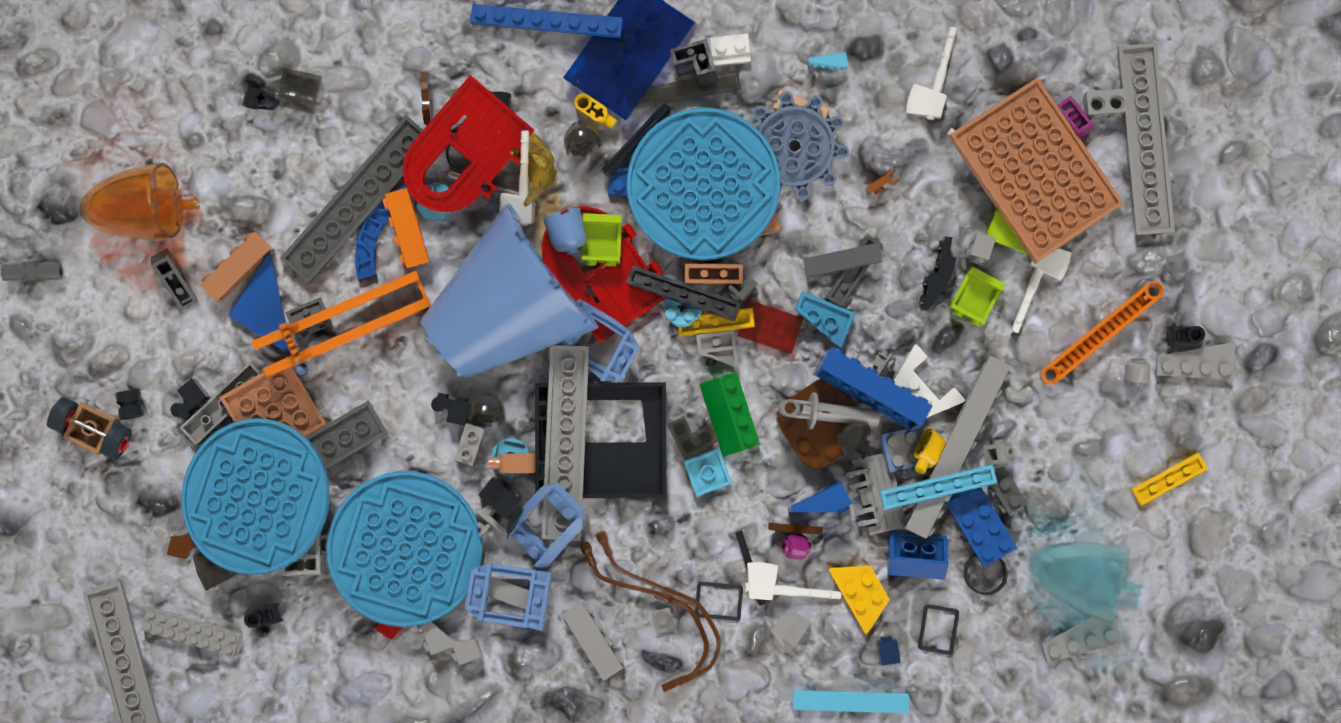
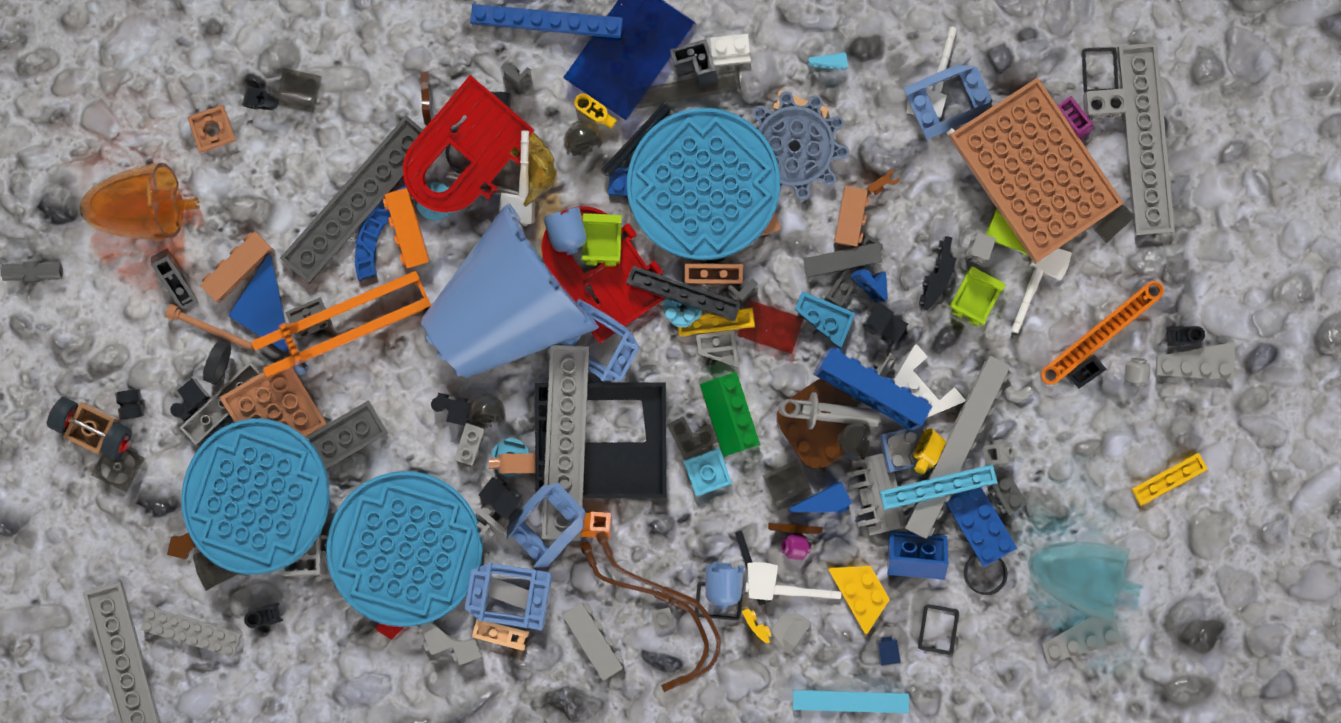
(119, 472): none -> clear smoke piece
(174, 313): none -> nougat piece
(200, 122): none -> nougat piece
(217, 362): none -> black tyre
(500, 634): none -> light nougat plate
(512, 75): none -> dark grey bracket
(597, 522): none -> orange slope
(724, 584): none -> medium blue cylinder
(759, 629): none -> yellow slope
(787, 484): none -> clear smoke plate
(851, 217): none -> nougat brick
(874, 286): none -> blue slope
(884, 323): none -> black brick
(924, 109): none -> medium blue wedge
(1084, 66): none -> black piece
(1086, 371): none -> black slope
(1113, 223): none -> clear smoke tile

